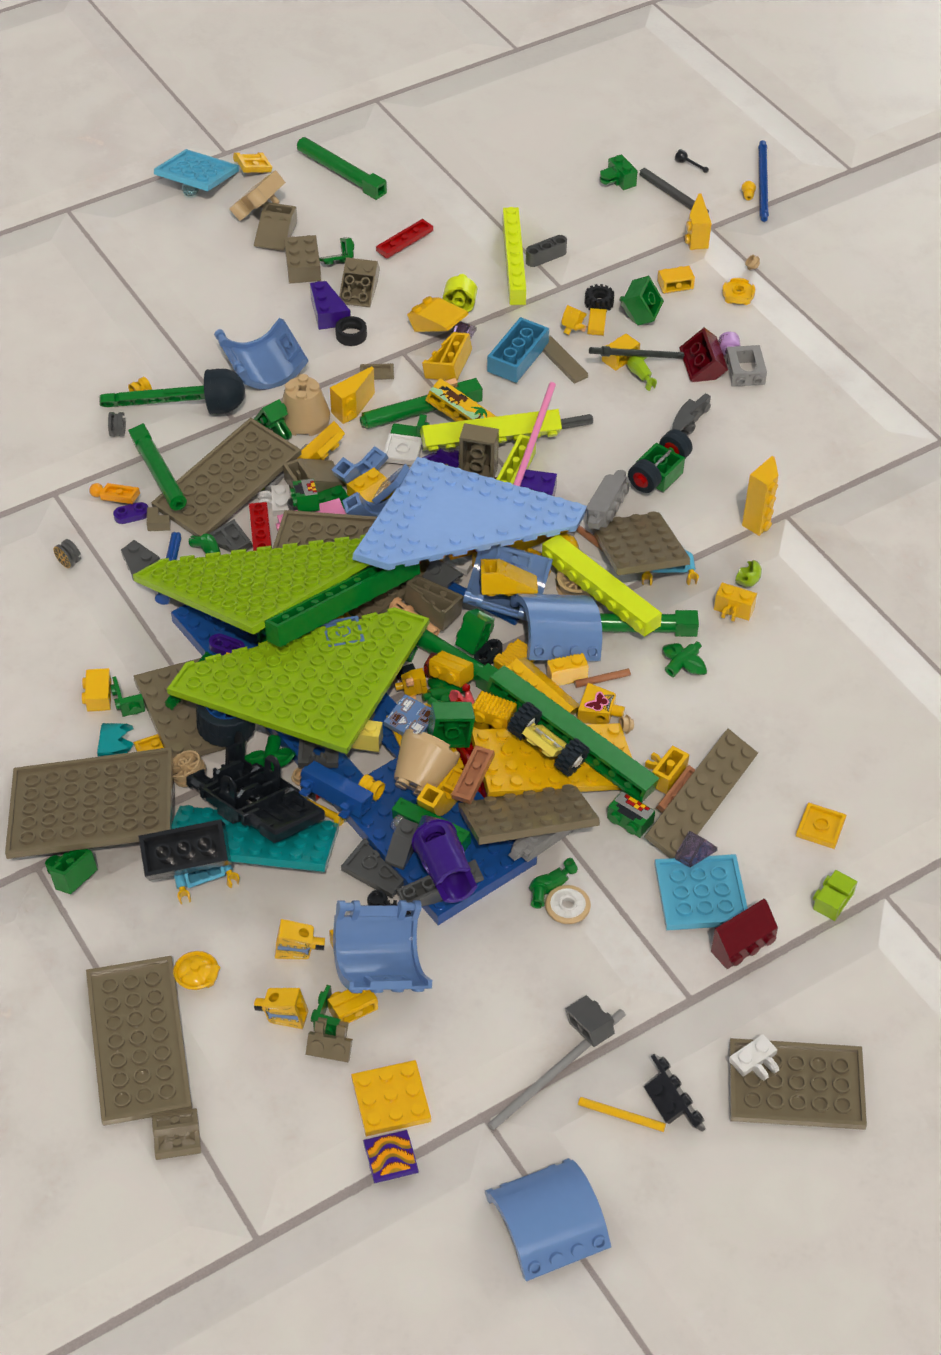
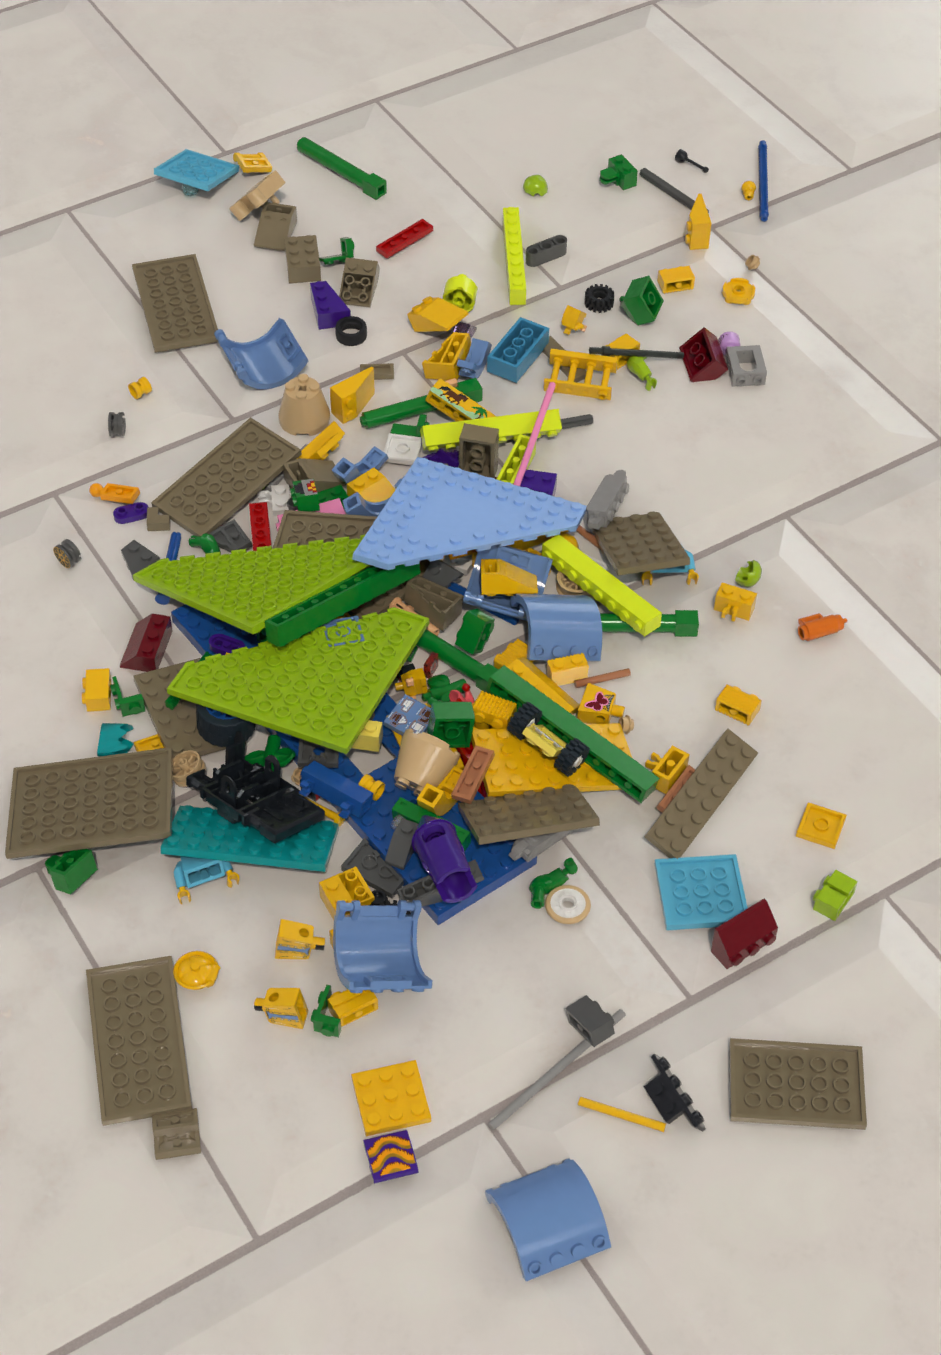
(147, 643): none -> dark red slope
(157, 467): green brick -> none
(175, 303): none -> dark tan plate
(184, 850): black brick -> none
(221, 390): piece -> none
(274, 417): green brick -> none
(329, 1046): dark tan plate -> none
(345, 886): none -> yellow slope
(390, 484): medium blue tile -> none
(451, 669): yellow brick -> none
(475, 360): none -> medium blue arch
(486, 652): black beam -> none
(535, 184): none -> lime hair
(584, 361): none -> yellow fence
(596, 321): yellow tile -> none
(630, 814): brick -> none
(661, 463): brick -> none
(684, 657): green plant -> none
(690, 413): dark grey slope -> none
(694, 849): clear purple slope -> none
(738, 704): none -> yellow brick
(753, 1055): white hinge -> none
(761, 497): yellow slope -> none
(819, 626): none -> orange piece

